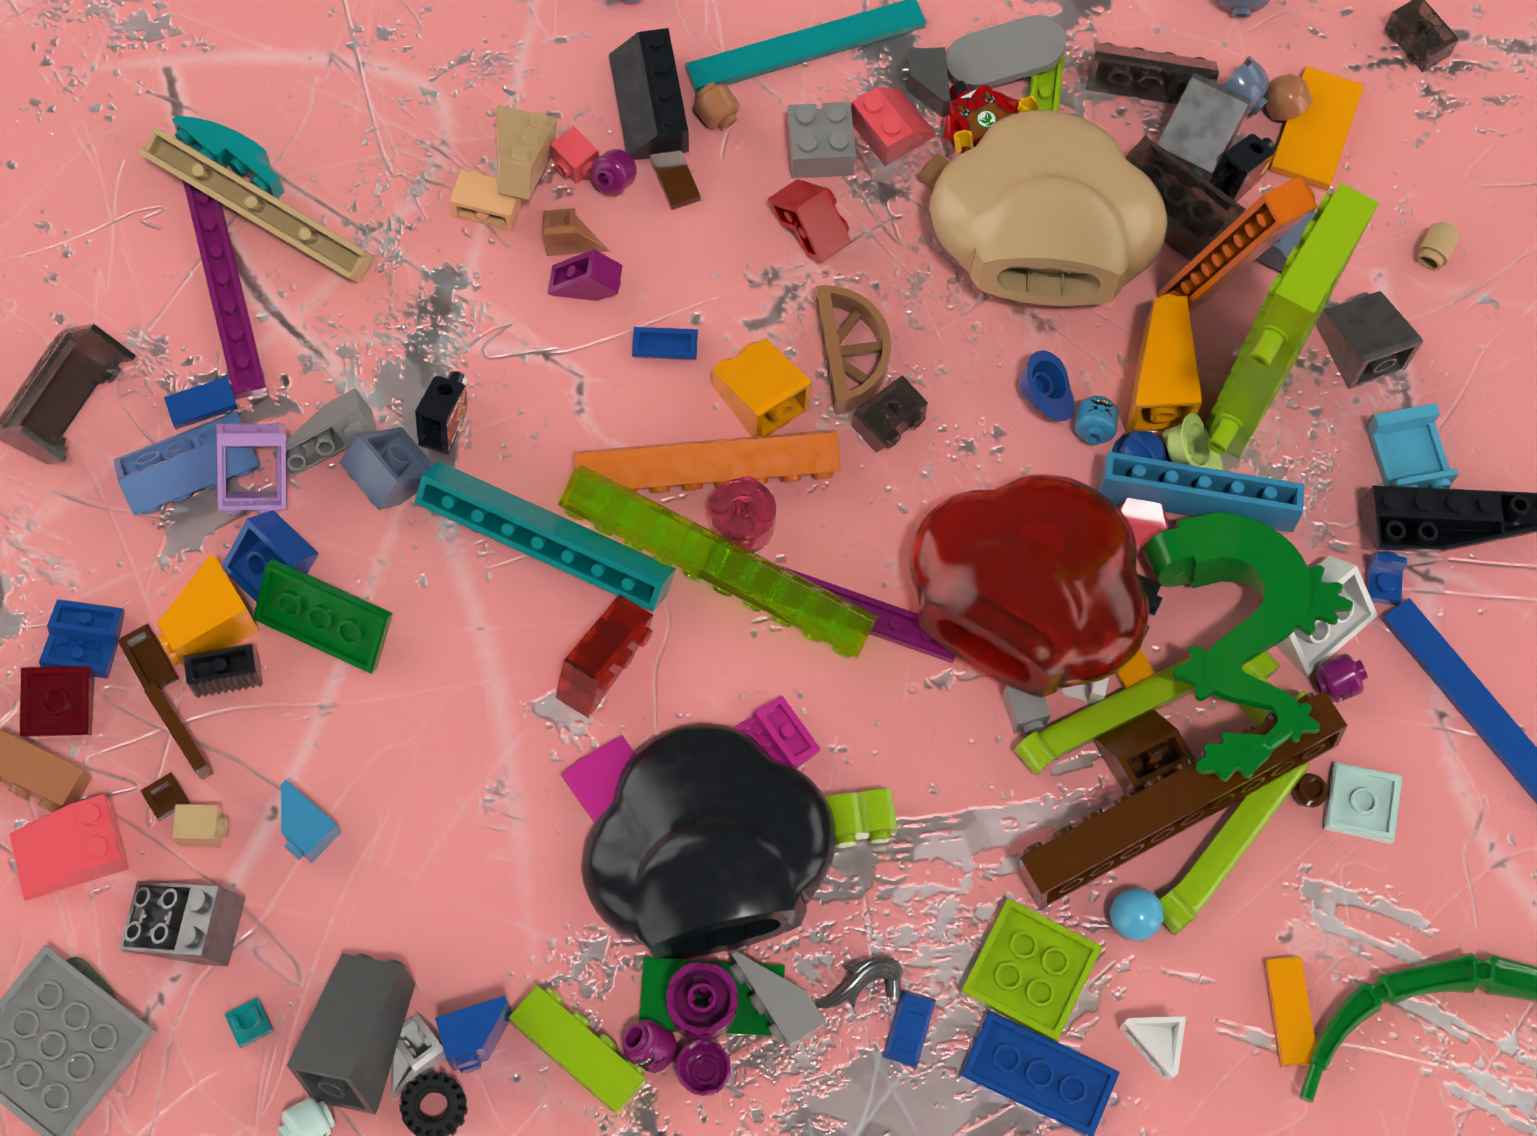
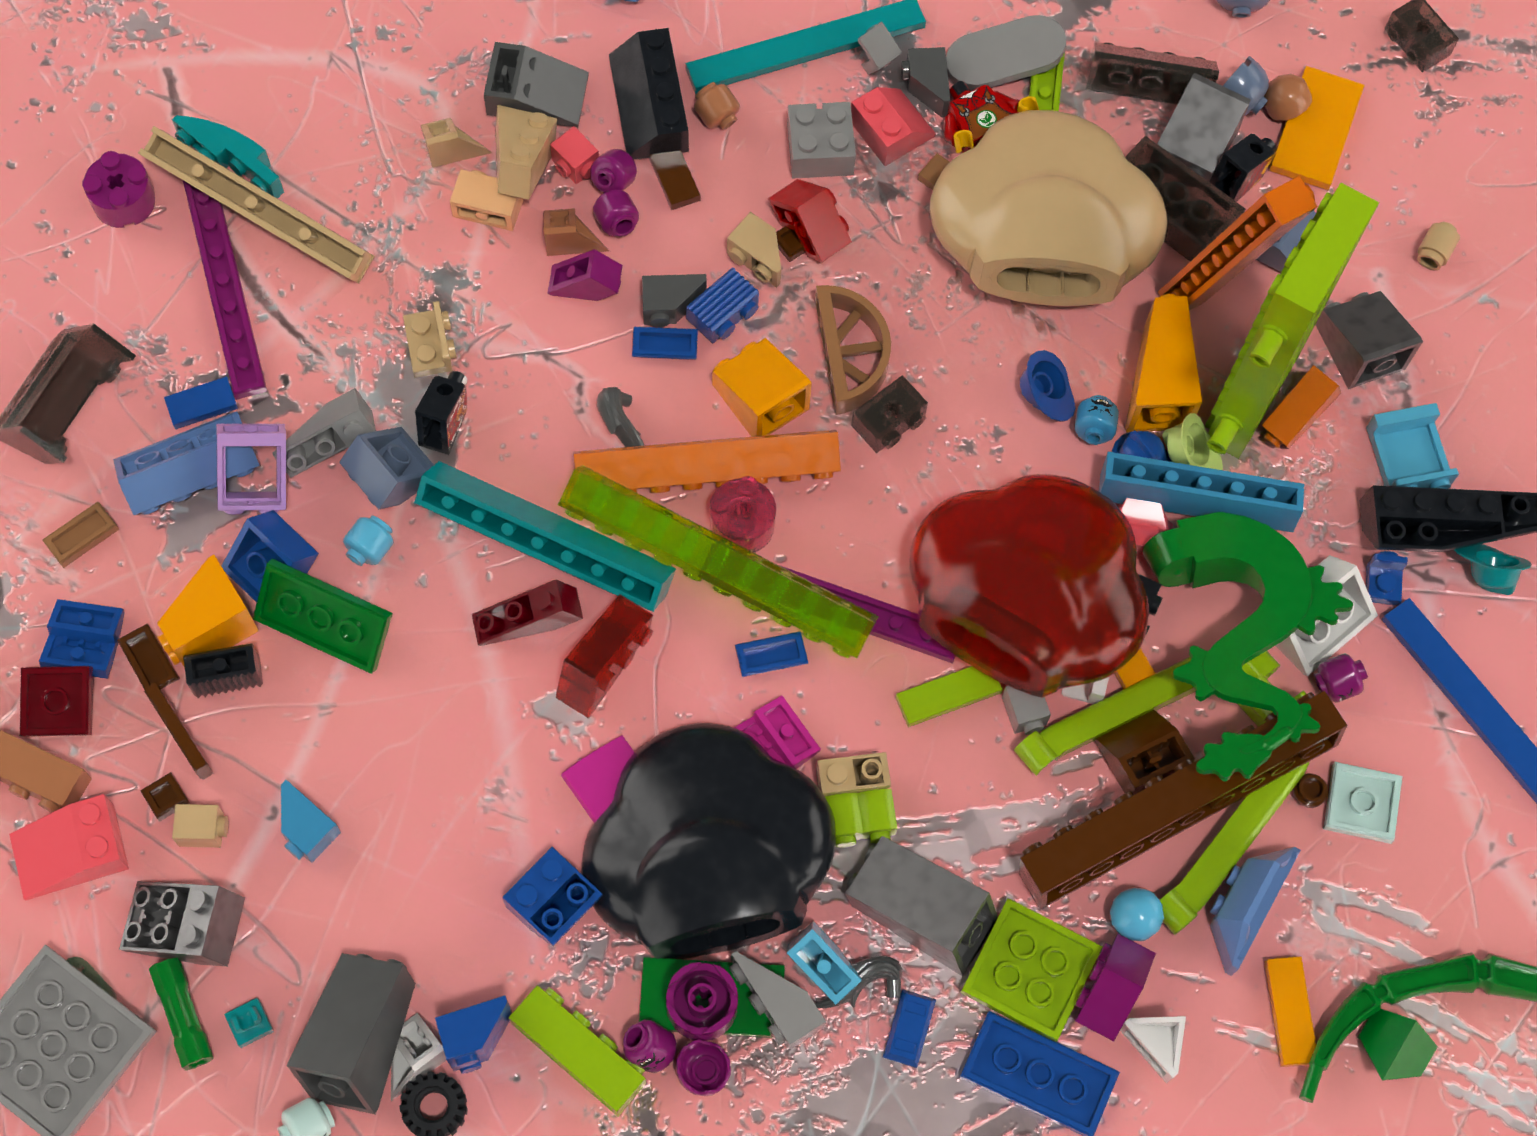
(80, 534): none -> medium nougat tile
(119, 189): none -> magenta brick
(188, 1035): none -> green axle
(368, 541): none -> medium azure head
(428, 342): none -> tan bracket
(449, 143): none -> tan slope
(528, 613): none -> dark red slope
(534, 83): none -> dark grey slope
(551, 897): none -> blue slope
(610, 408): none -> dark grey piece
(616, 213): none -> magenta head
(668, 295): none -> dark grey slope
(723, 306): none -> blue brick
(756, 247): none -> tan slope
(771, 654): none -> blue tile
(789, 243): none -> reddish brown tile
(823, 962): none -> medium azure slope
(853, 774): none -> tan slope
(879, 47): none -> light grey panel
(923, 904): none -> flat silver slope
(946, 695): none -> lime tile
(1116, 986): none -> magenta brick
(1248, 903): none -> medium blue wedge
(1301, 408): none -> orange slope
(1396, 1045): none -> green slope
(1493, 568): none -> teal piece

